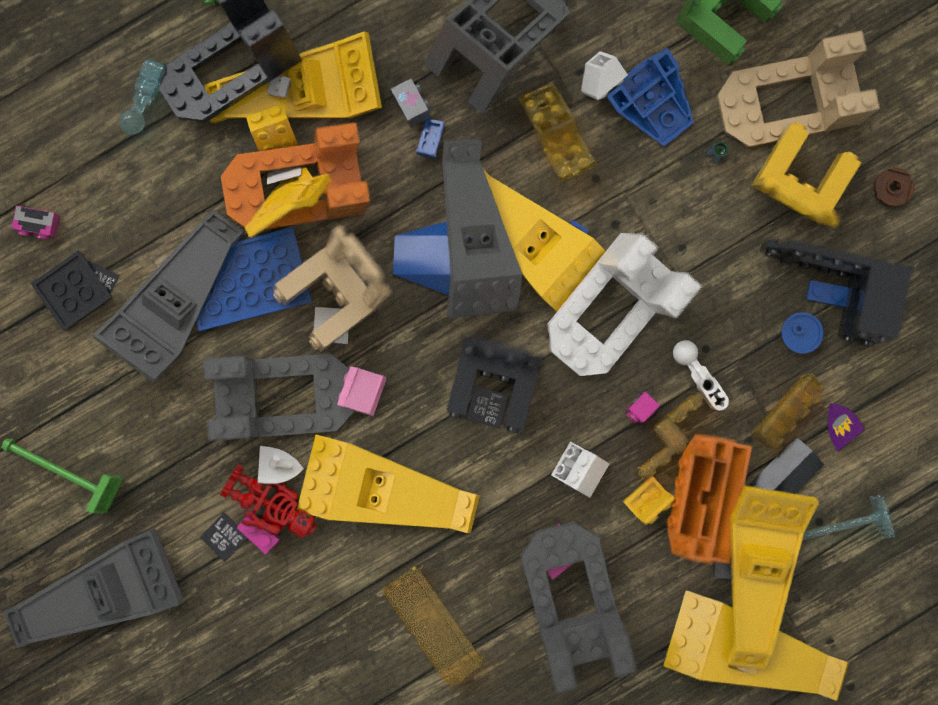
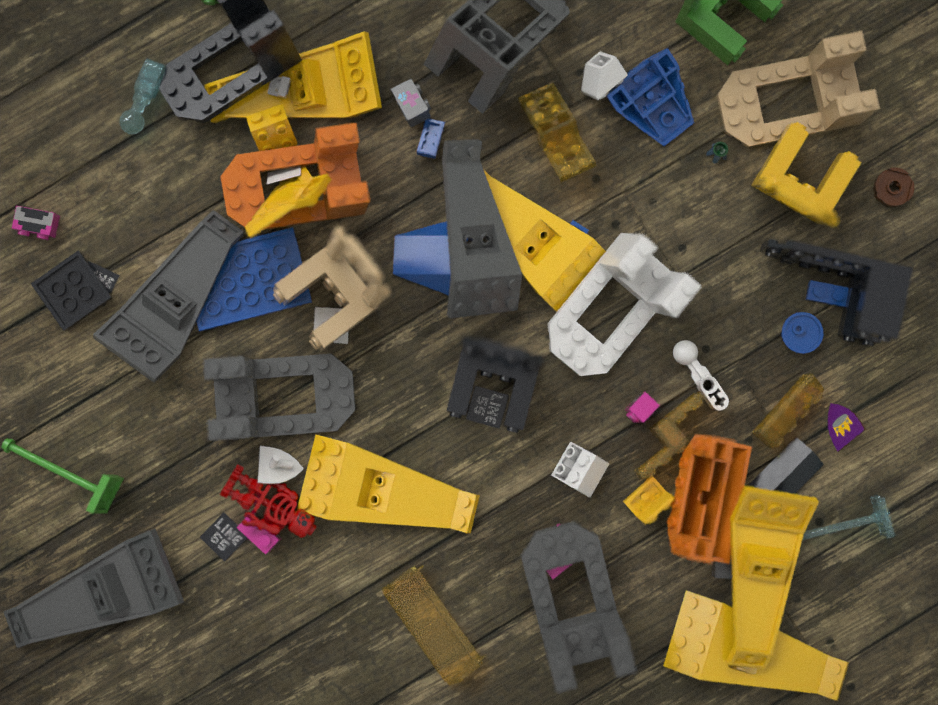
(361, 391): bright pink slope -> none

